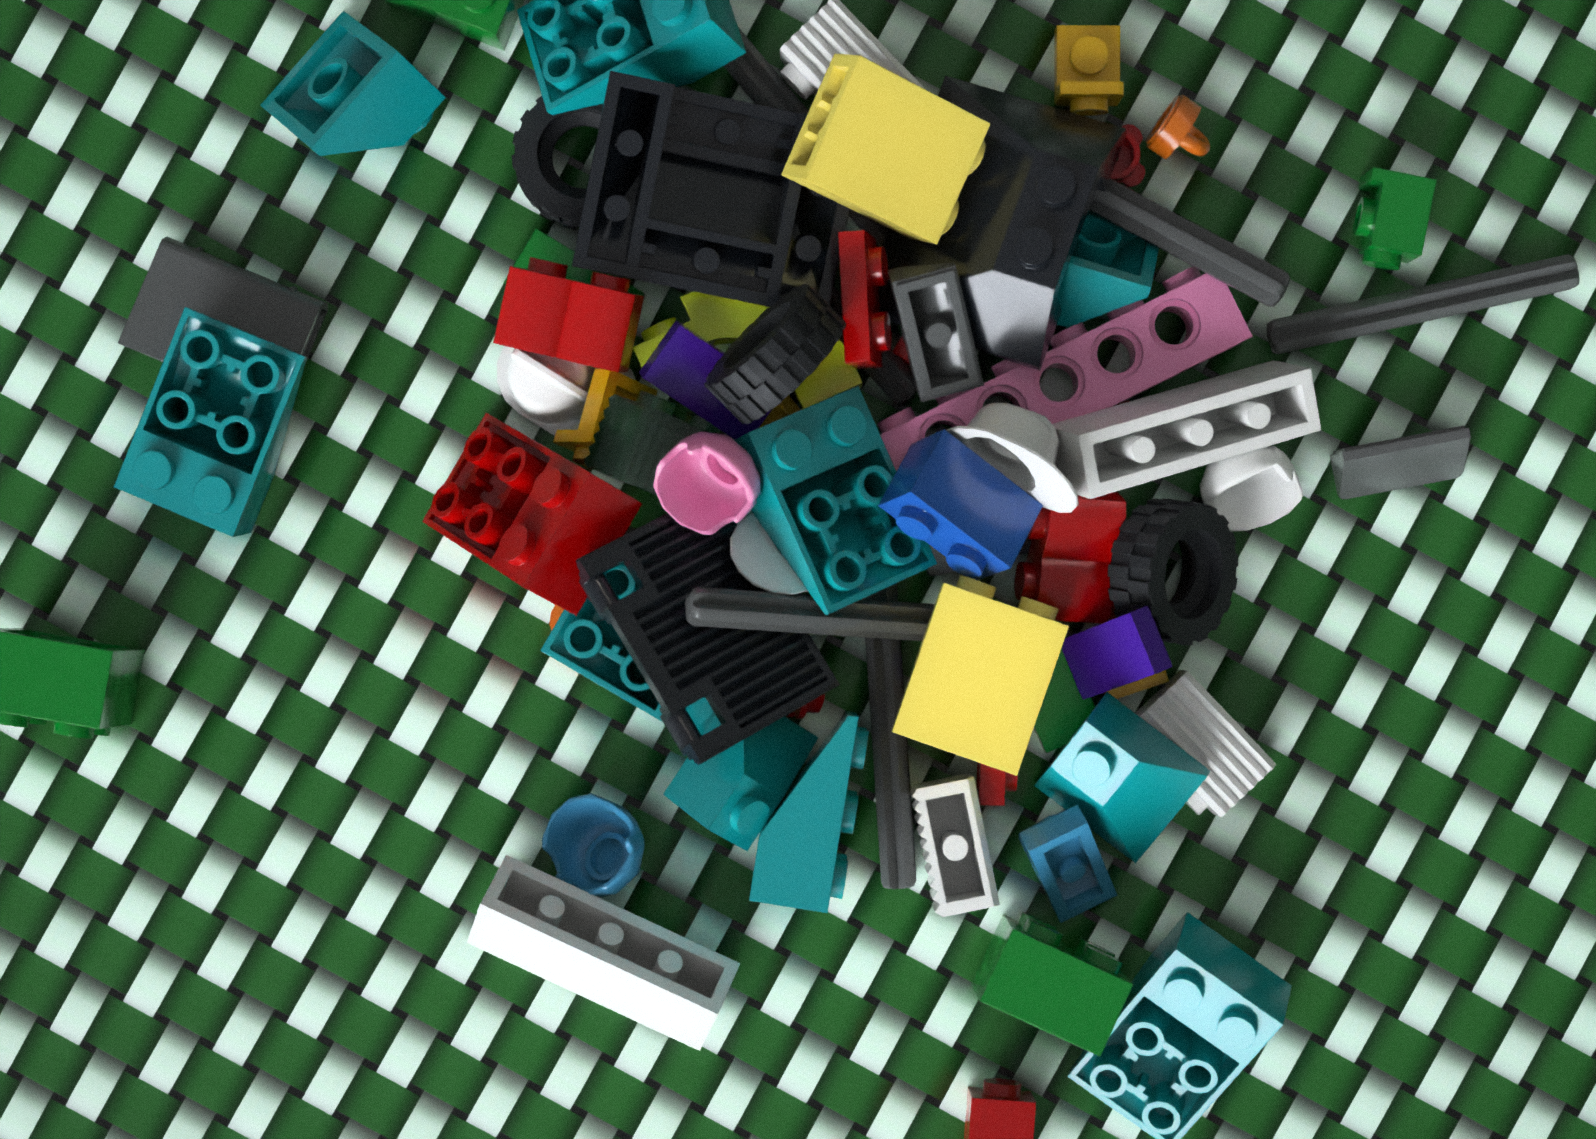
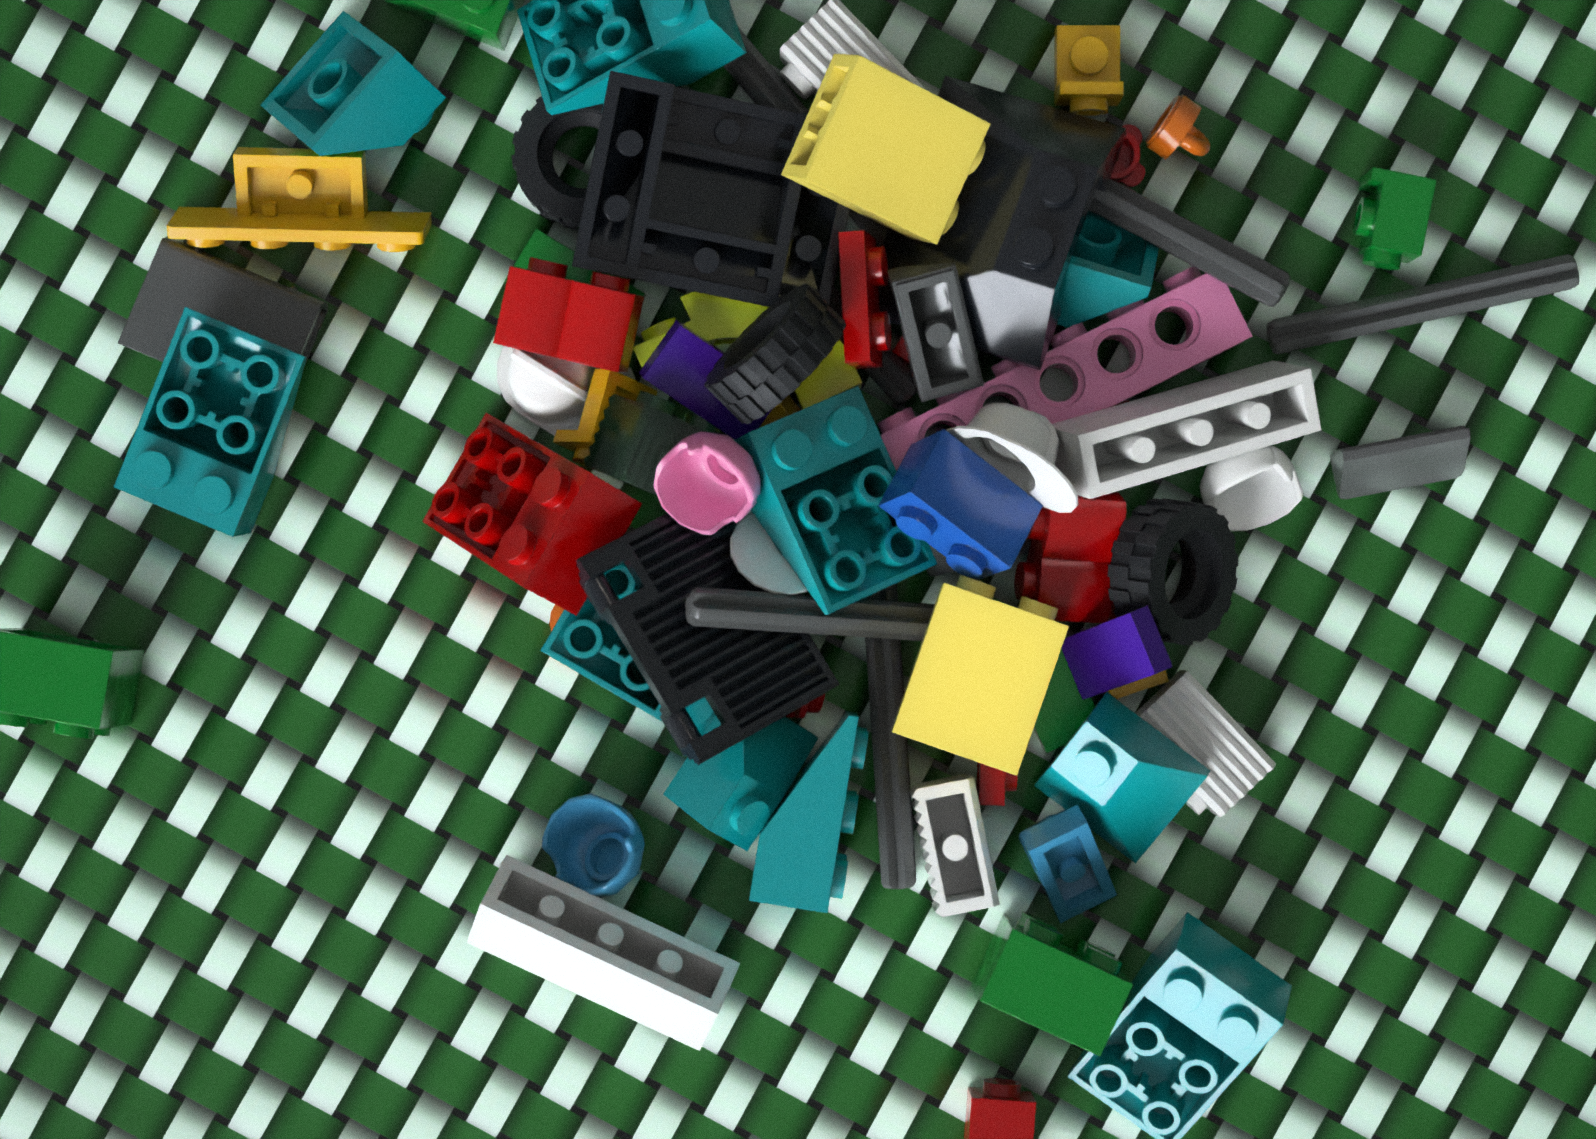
(299, 198): none -> yellow bracket

